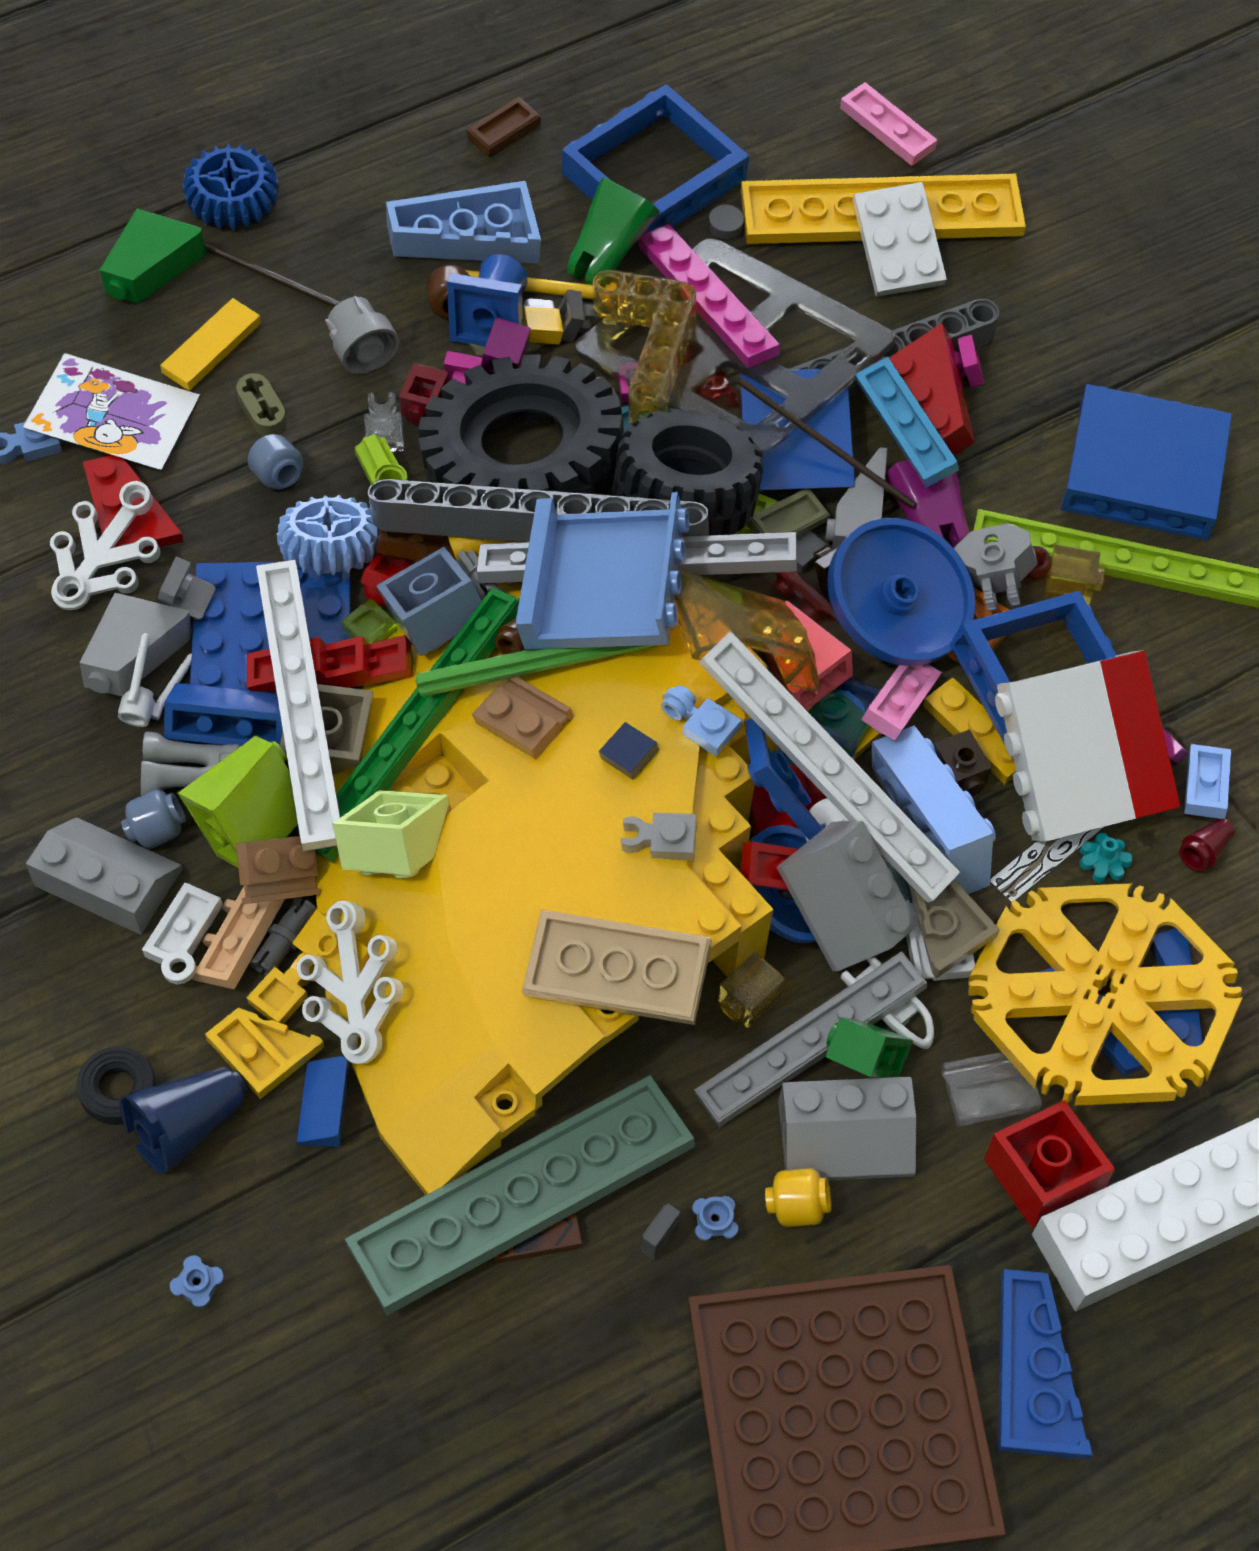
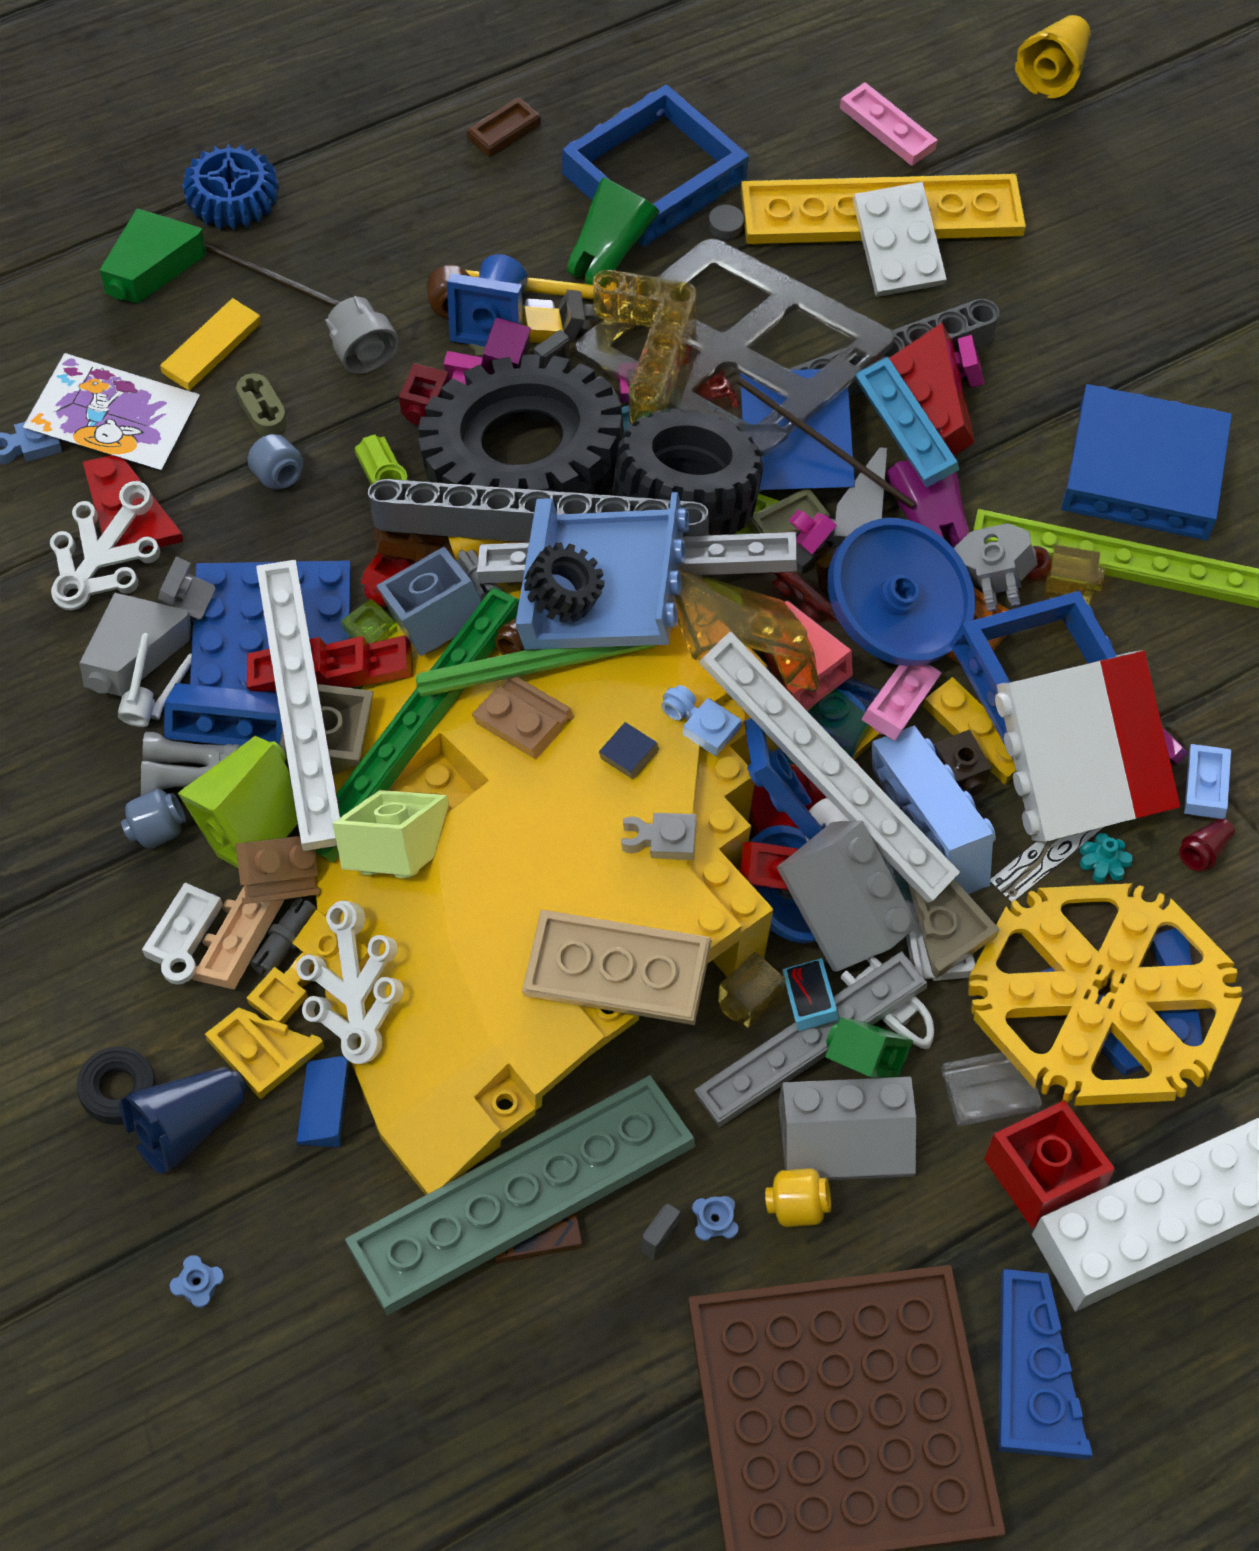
(102, 873): light grey slope -> none
(328, 535): light blue gear -> none
(385, 422): clear plate -> none
(466, 224): light blue wedge -> none
(554, 596): none -> black tyre
(555, 345): none -> dark grey tile
(713, 299): dark pink plate -> none
(810, 994): none -> slope
(811, 530): none -> dark pink tile
(1054, 57): none -> yellow cone

